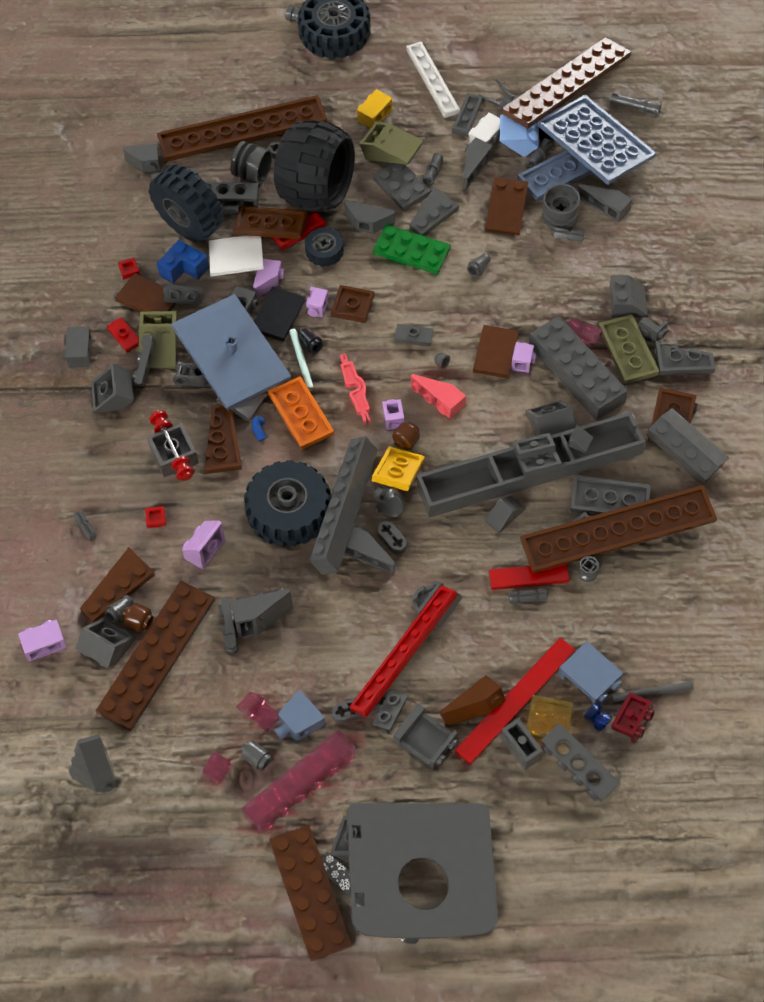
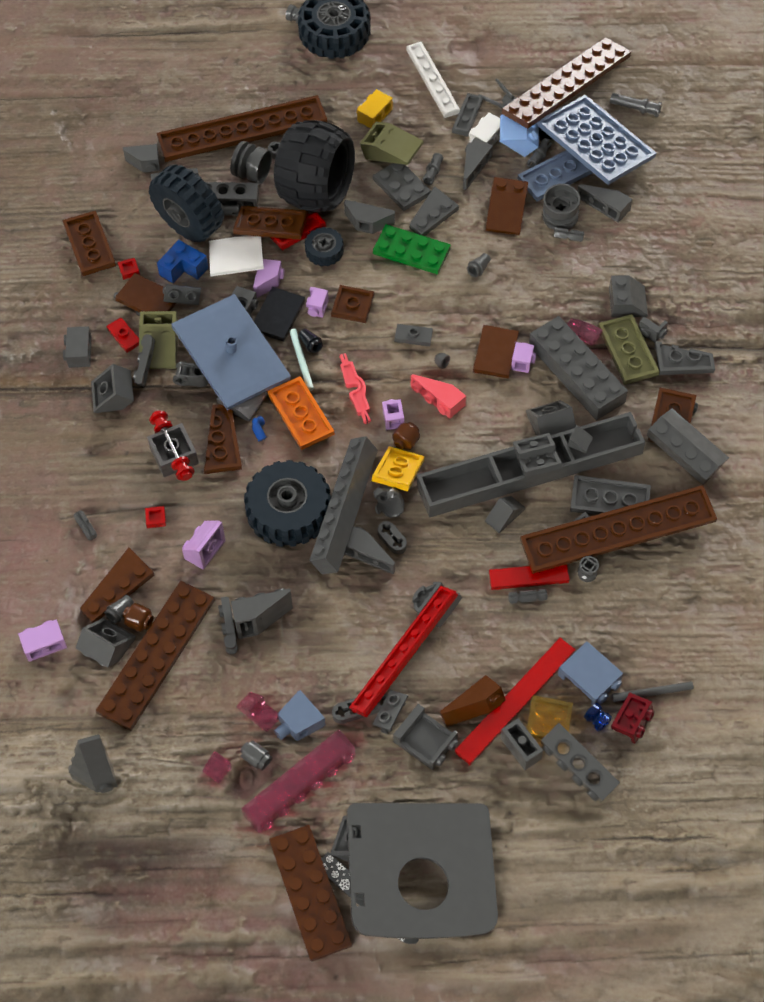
(89, 243): none -> reddish brown plate

